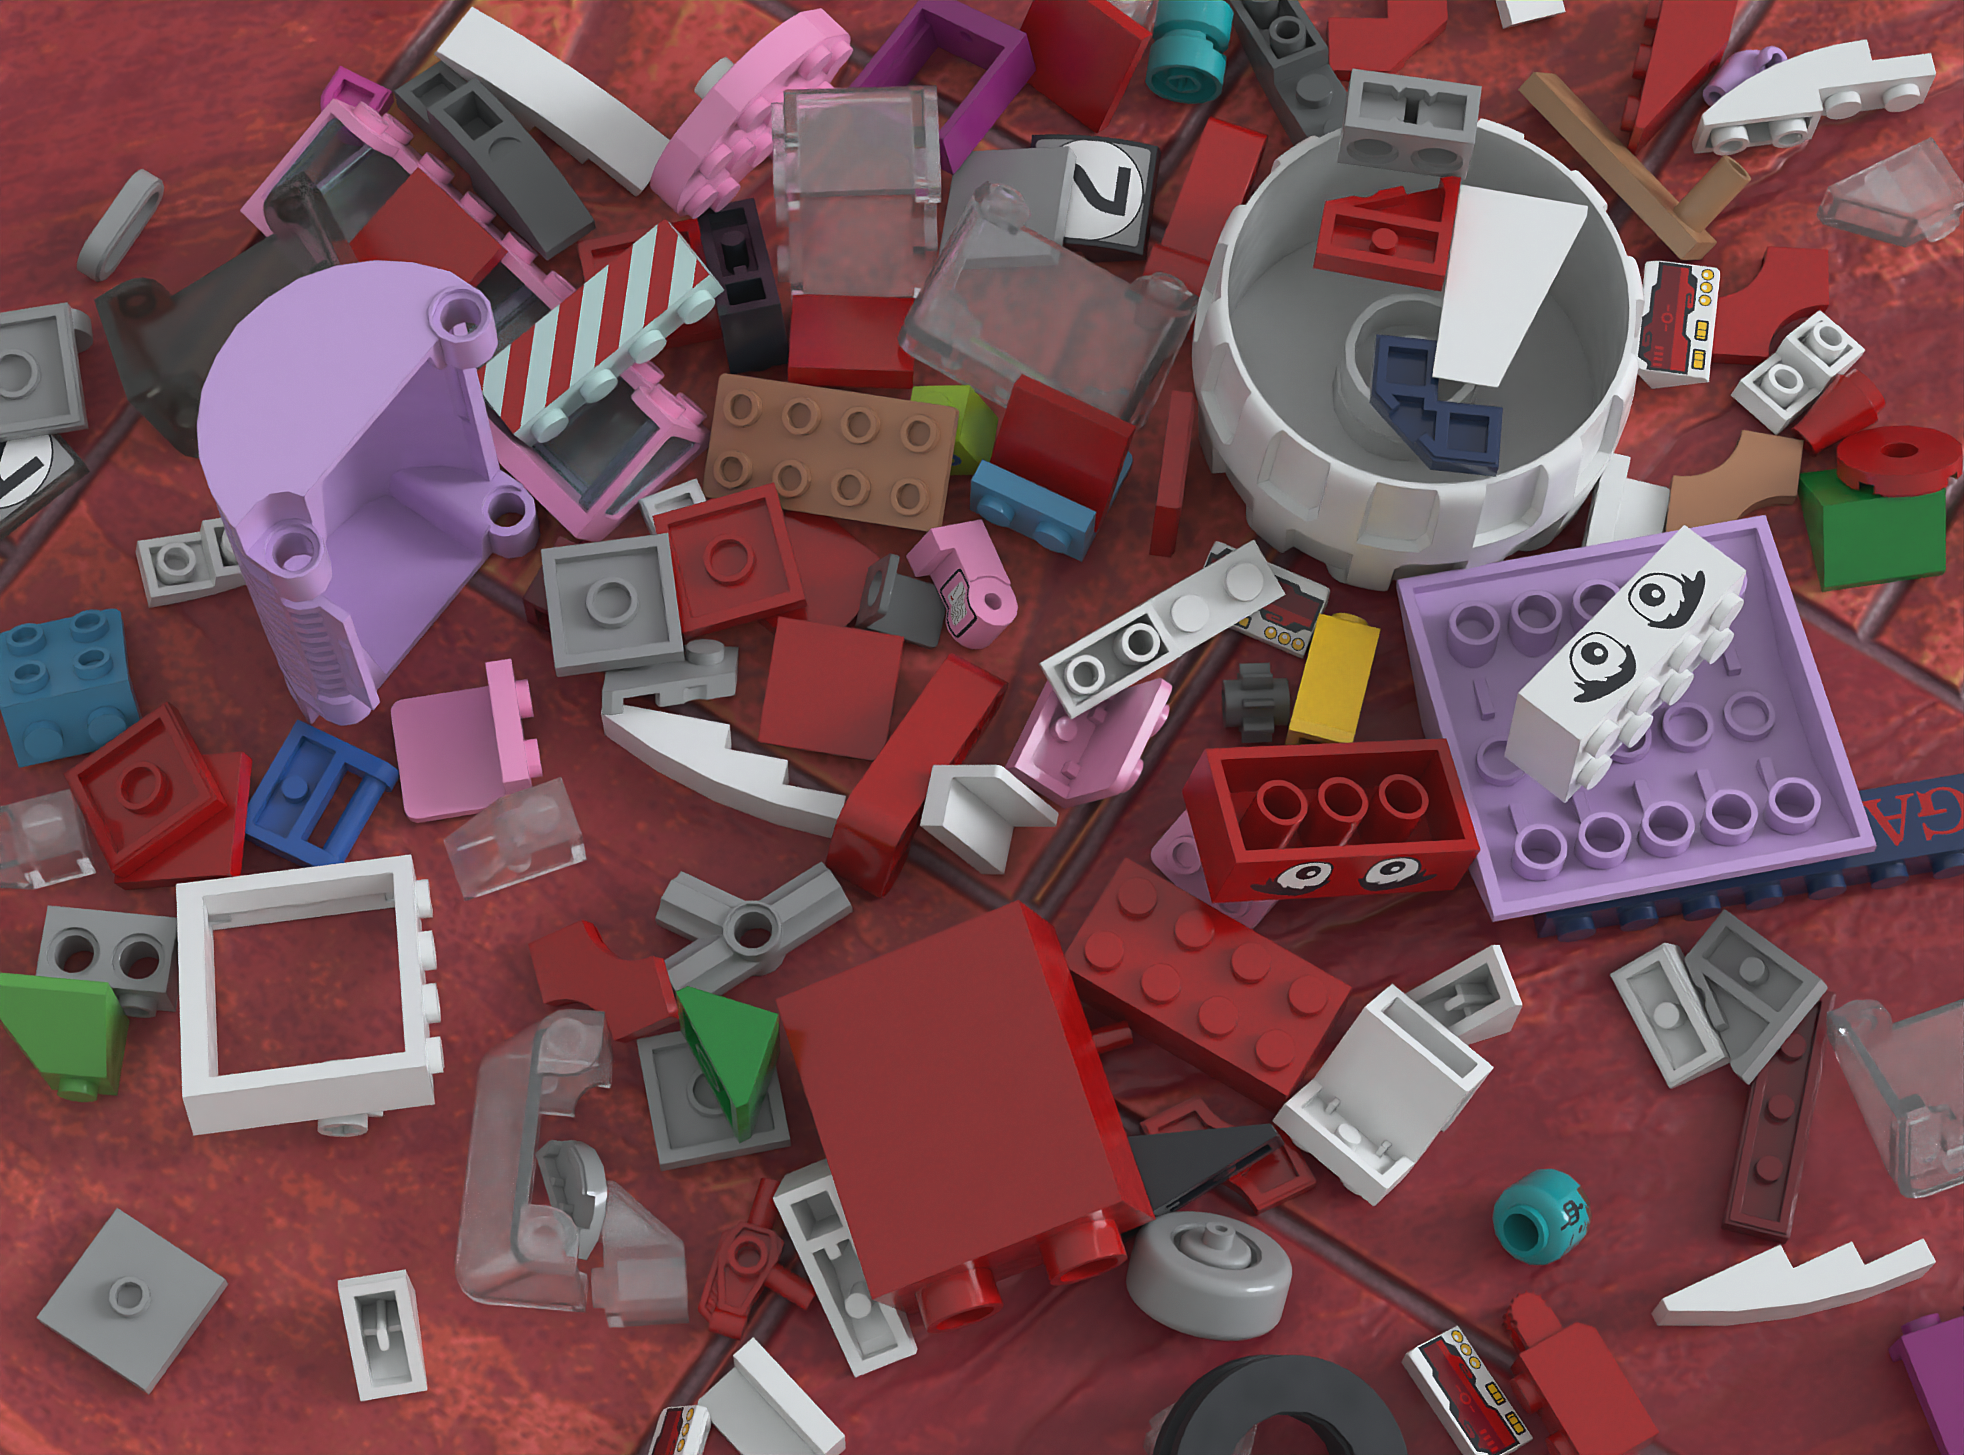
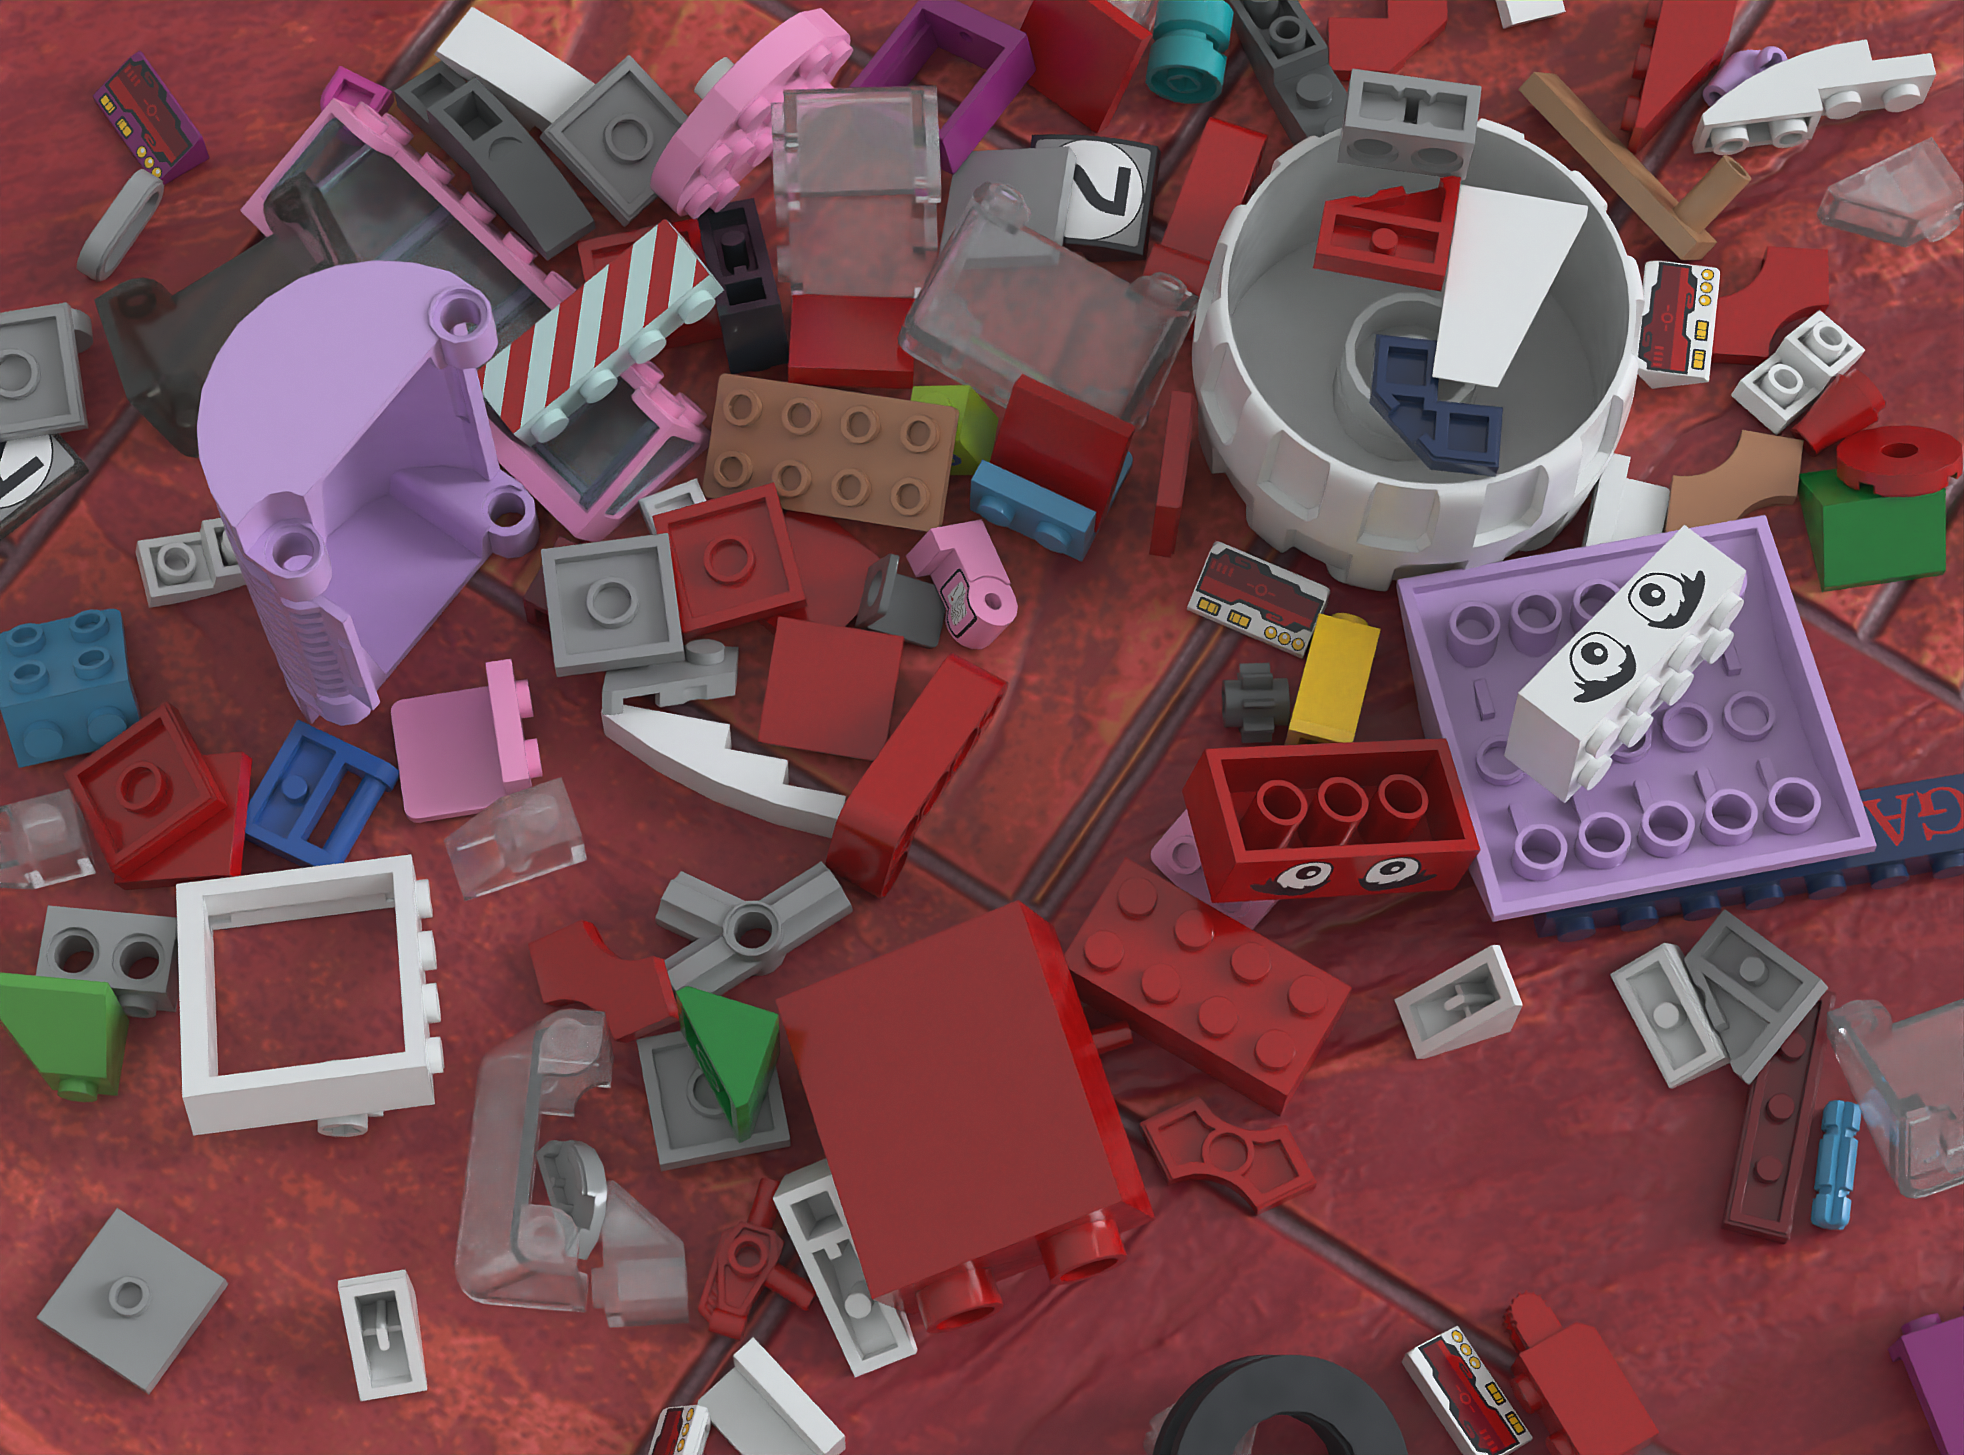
(150, 120): none -> slope
(429, 229): red tile -> none
(617, 138): none -> light grey plate
(976, 811): white panel -> none
(1093, 752): bright pink bracket -> none
(1161, 629): white slope -> none
(1191, 1163): black slope -> none
(1209, 1276): light grey wheel -> none
(1383, 1095): white piece -> none
(1542, 1216): teal head -> none
(1774, 1290): white slope -> none
(1836, 1165): none -> dark azure axle

